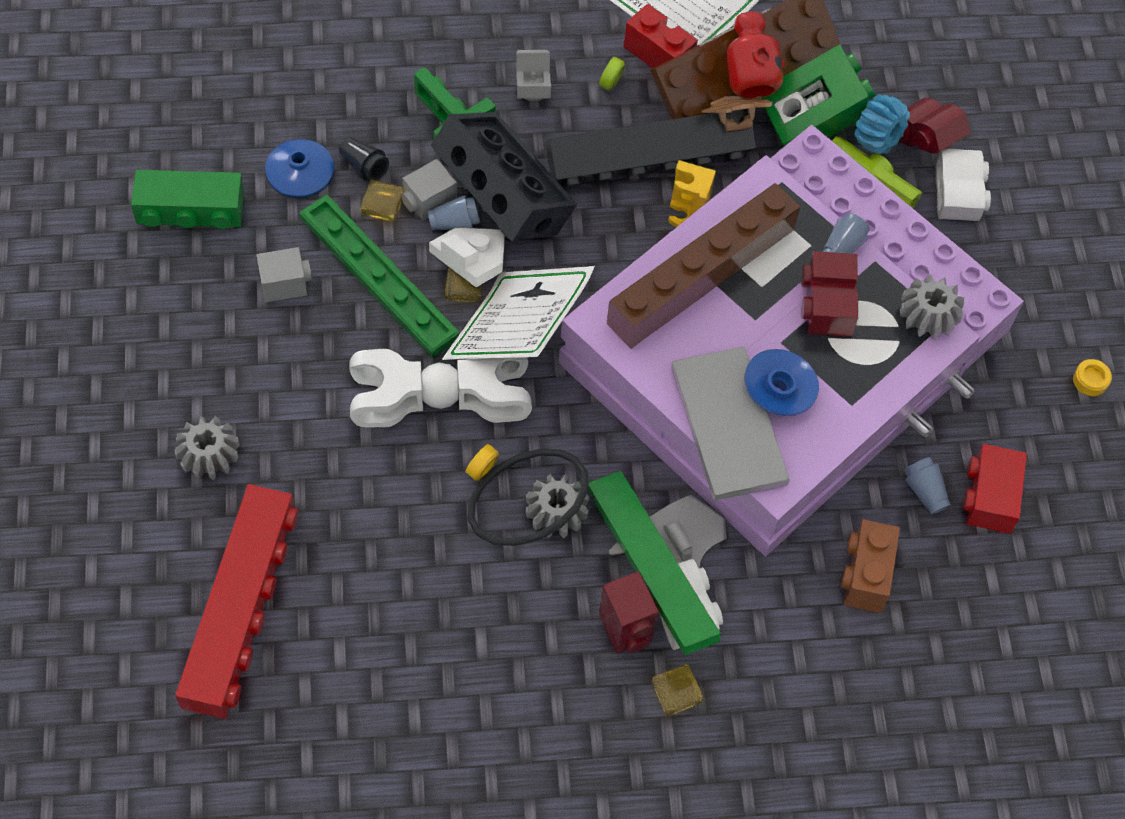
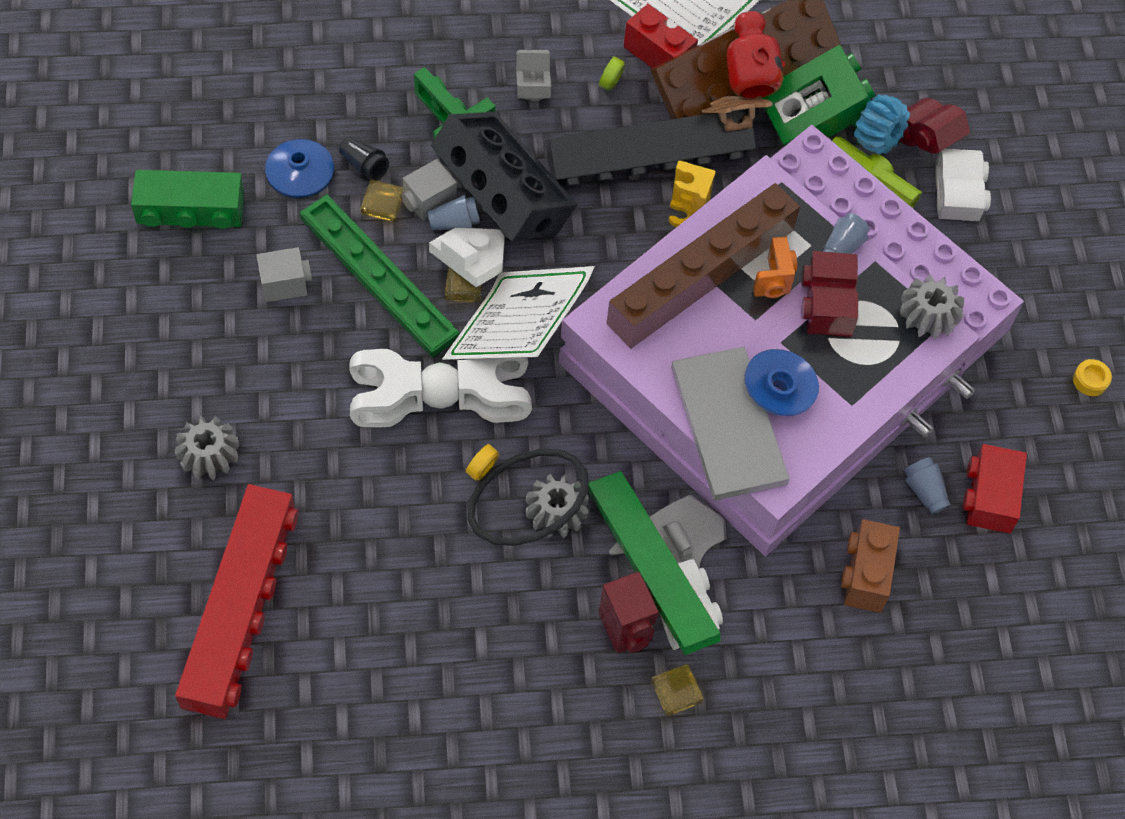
(782, 270): none -> orange bracket

